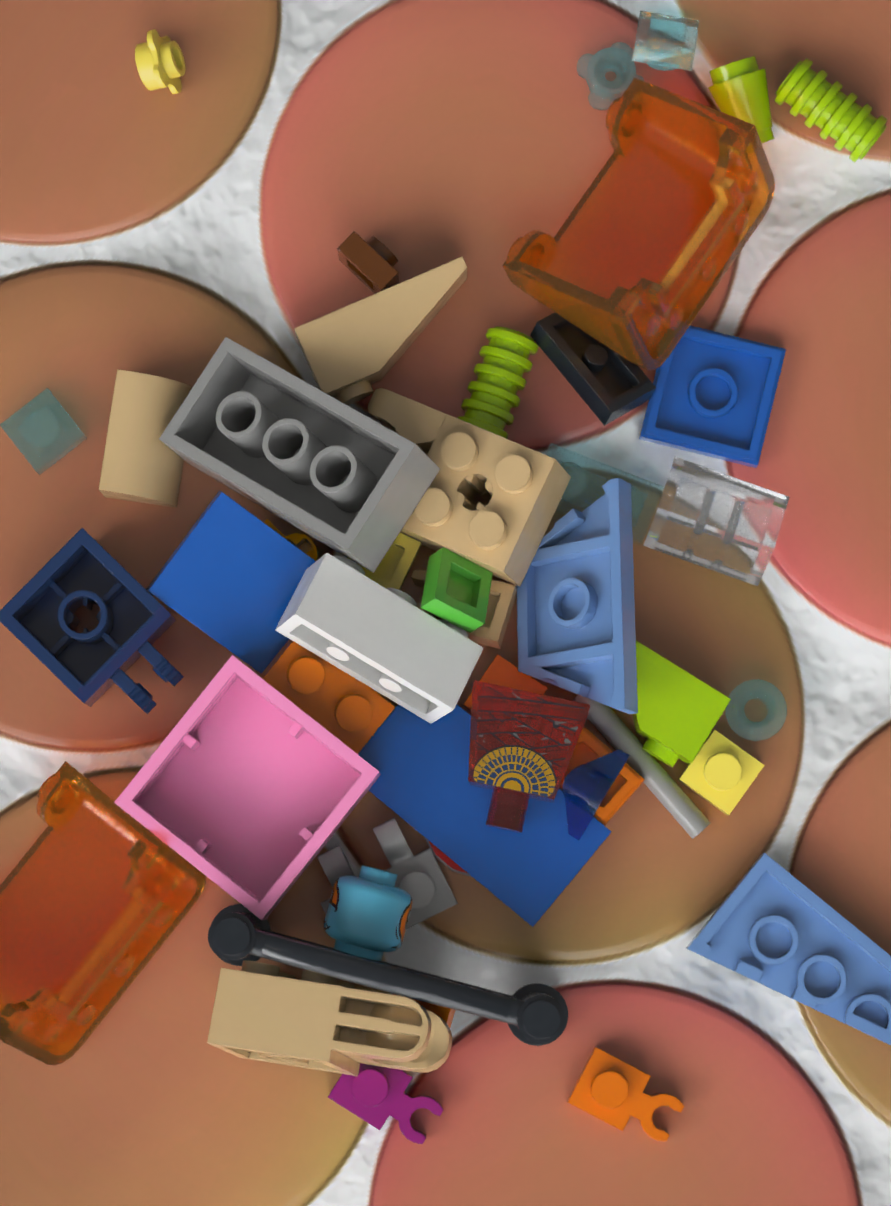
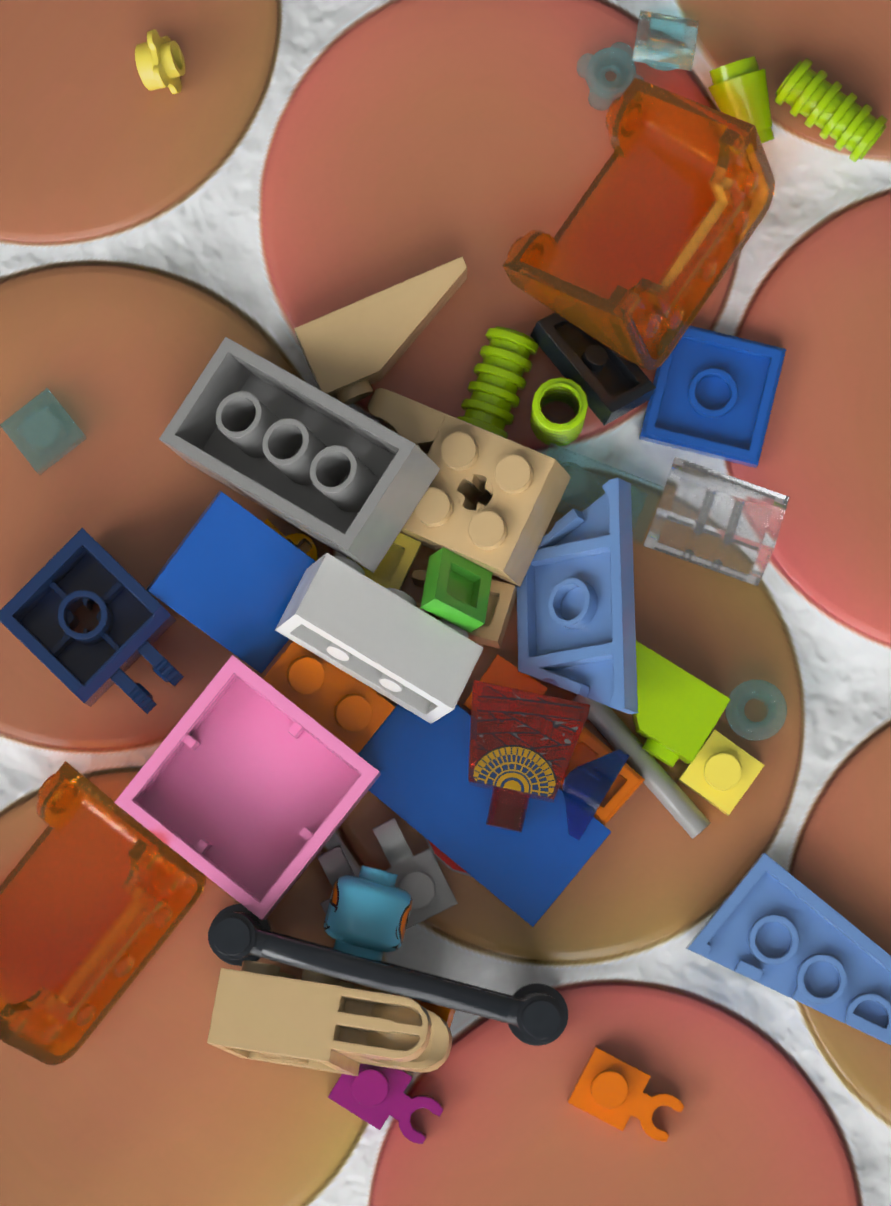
(134, 459): tan brick -> none
(369, 262): reddish brown plate -> none
(558, 390): none -> lime piece

